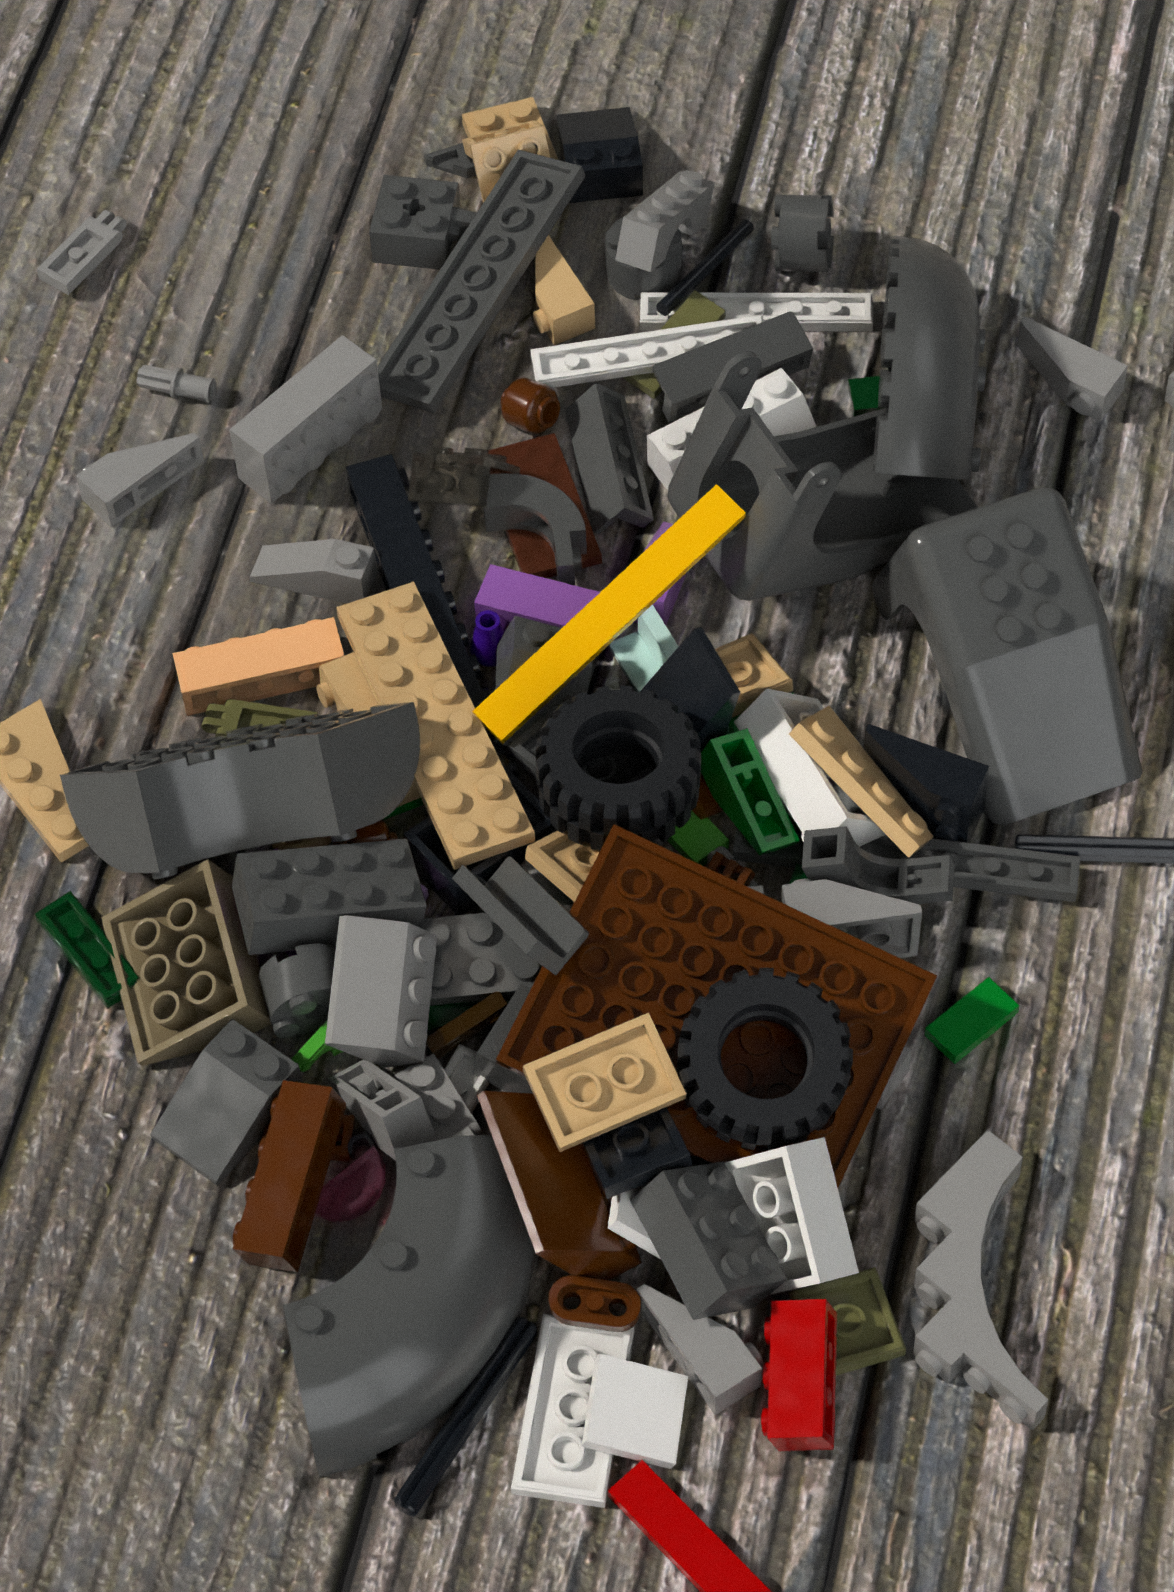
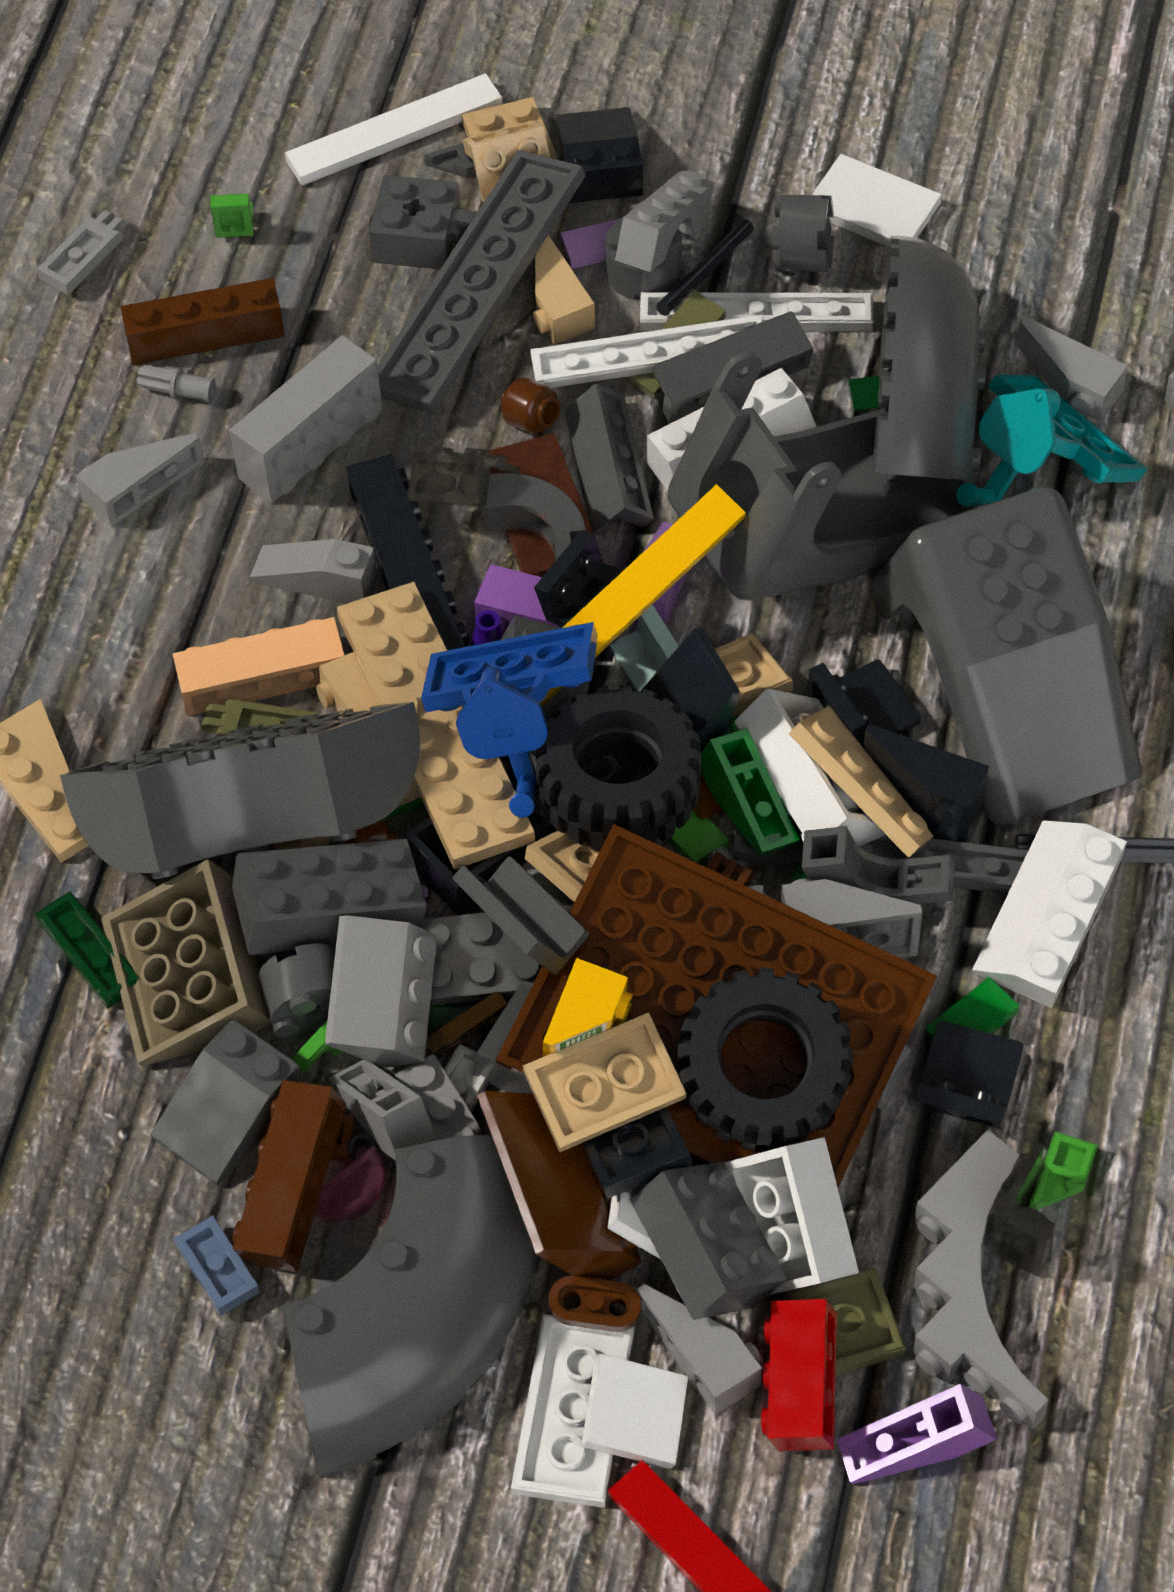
(203, 321): none -> reddish brown brick
(216, 1265): none -> sand blue plate
(232, 215): none -> bright green bracket
(391, 129): none -> white tile
(465, 1417): black axle -> none
(502, 695): none -> blue plate
(574, 580): none -> black bracket
(585, 244): none -> lavender tile
(589, 1005): none -> yellow slope
(864, 698): none -> black bracket
(876, 201): none -> white tile
(918, 1435): none -> medium lavender slope
(969, 1074): none -> black bracket
(1021, 1233): none -> clear smoke bracket
(1029, 424): none -> teal plate
(1050, 909): none -> white slope
(1063, 1170): none -> bright green tile

